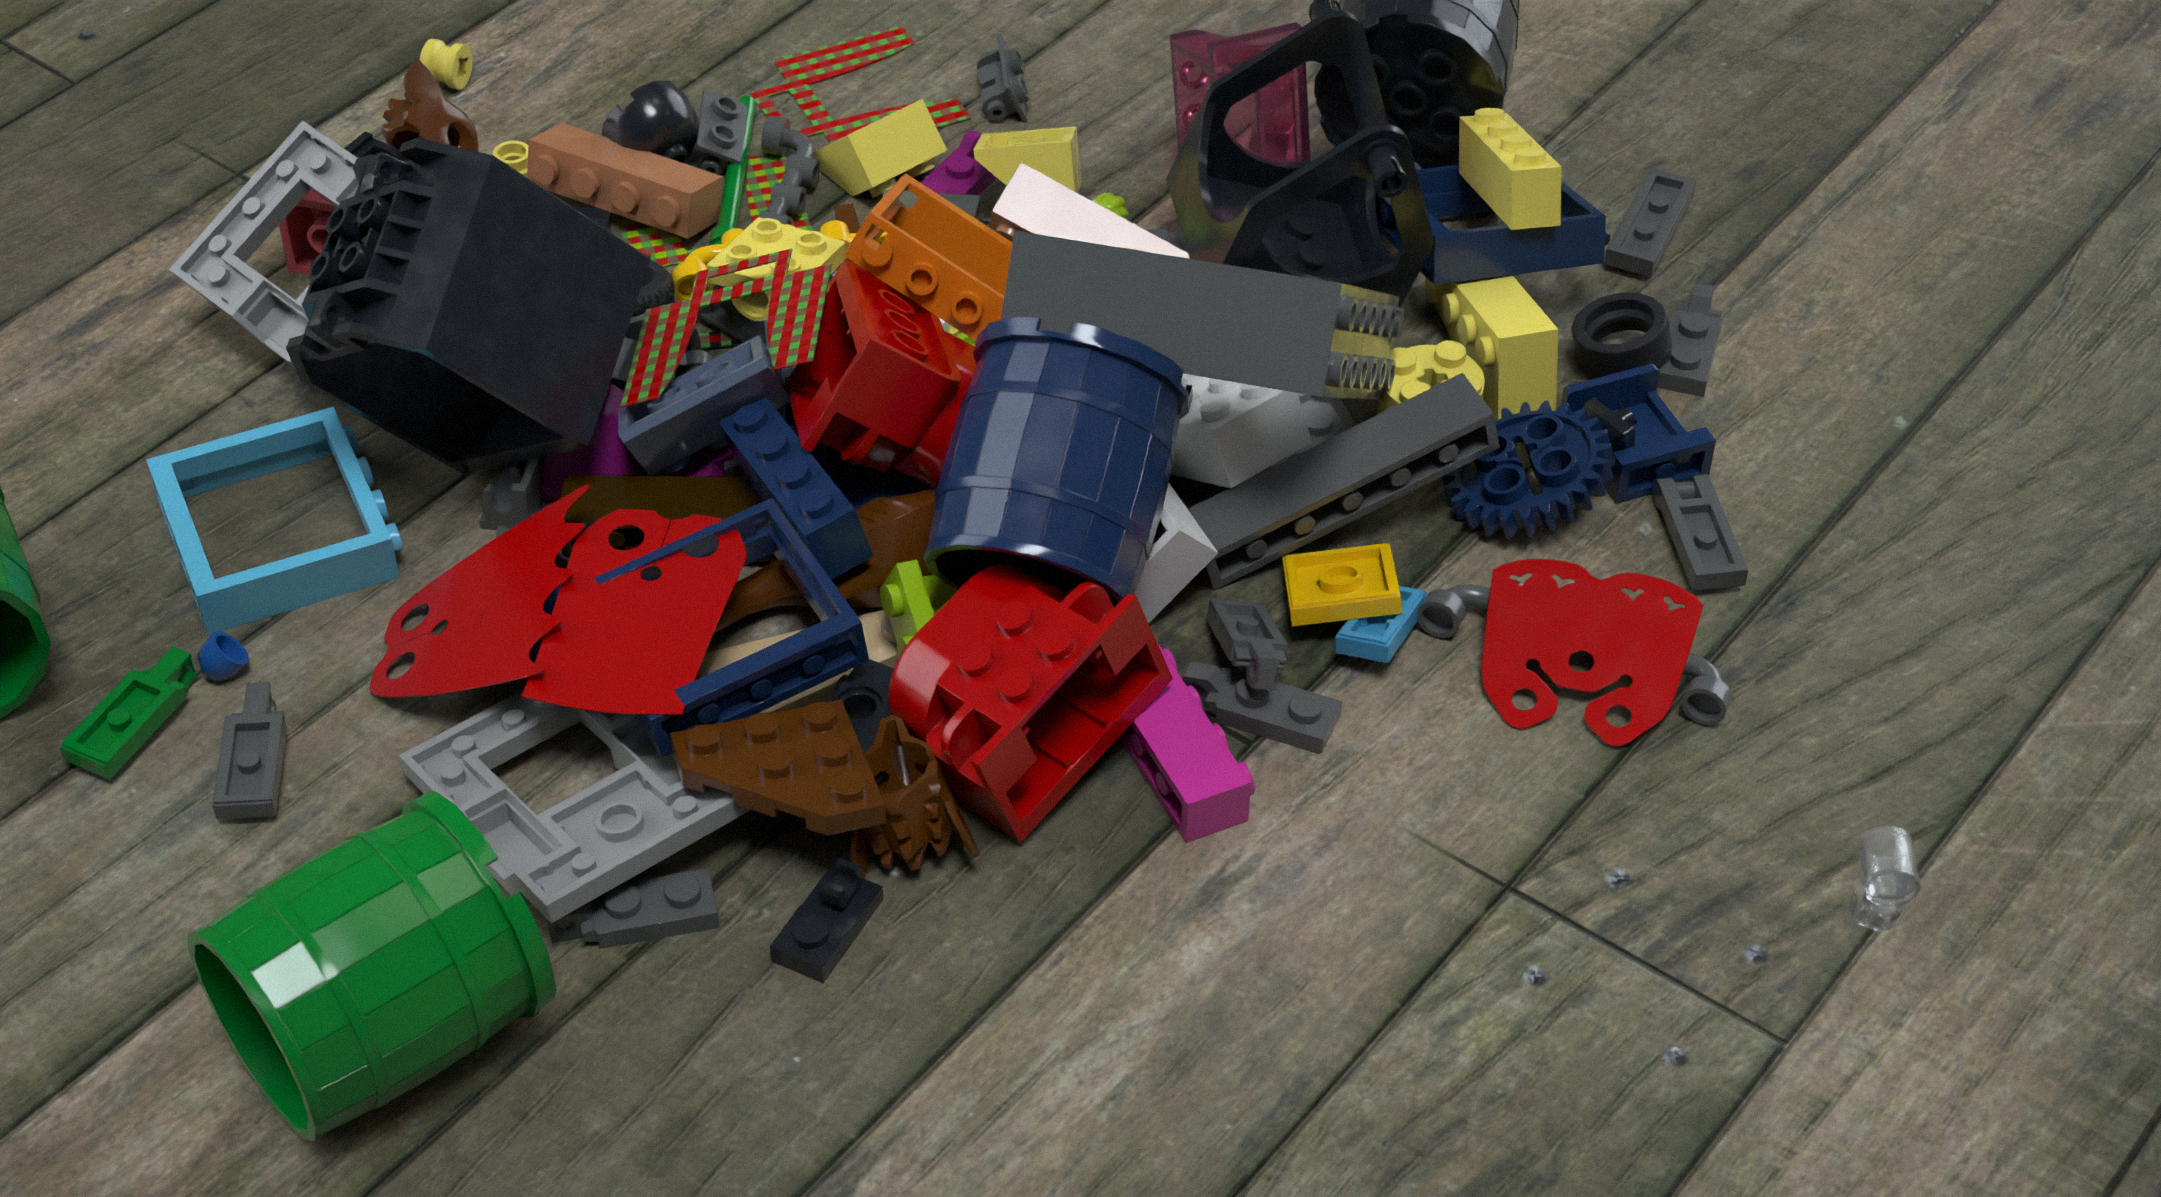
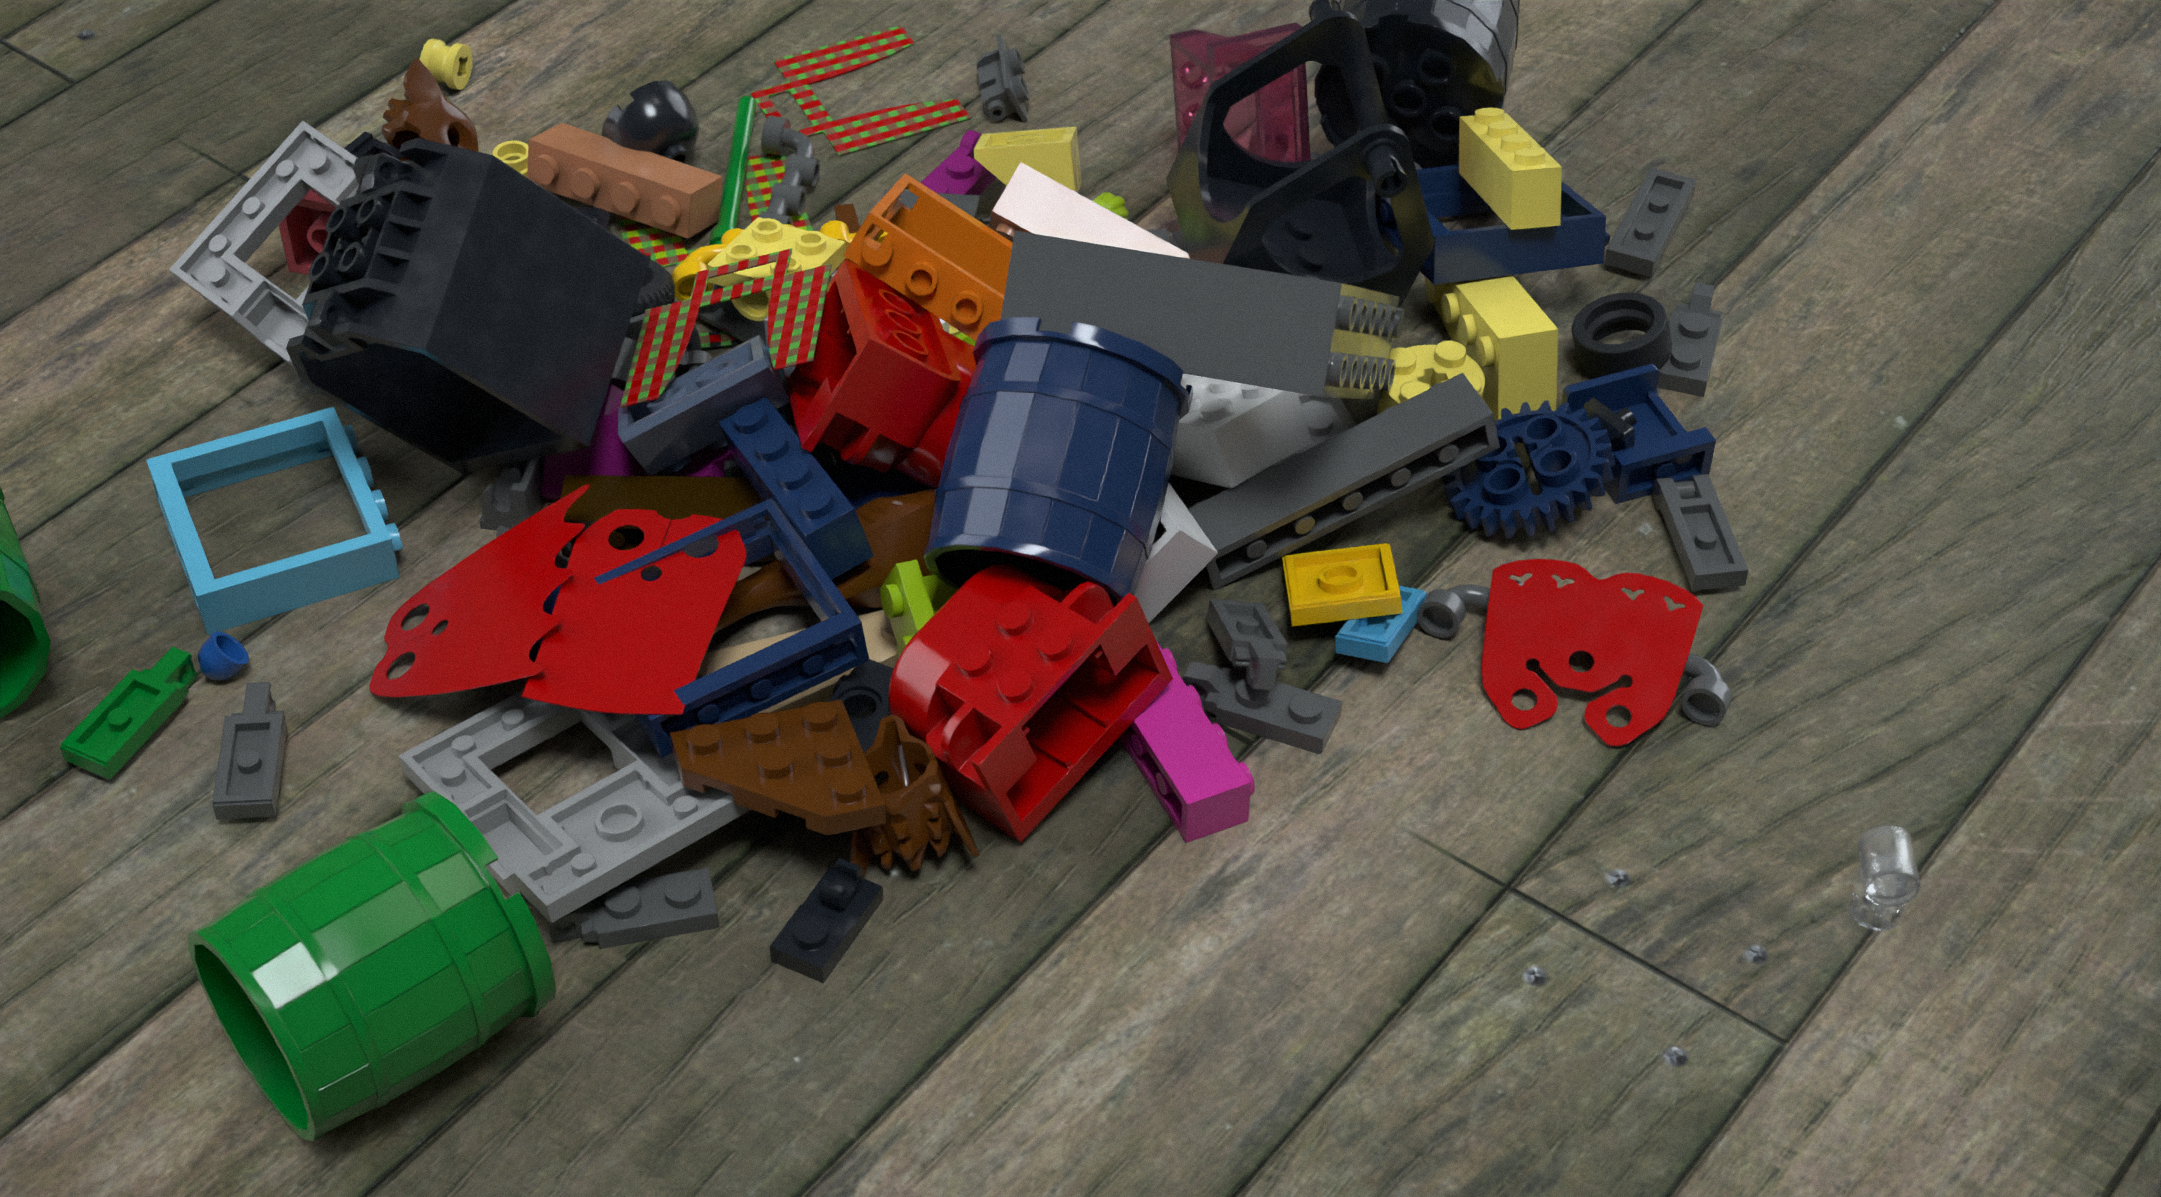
(720, 131): dark grey hinge -> none
(882, 151): light yellow slope -> none

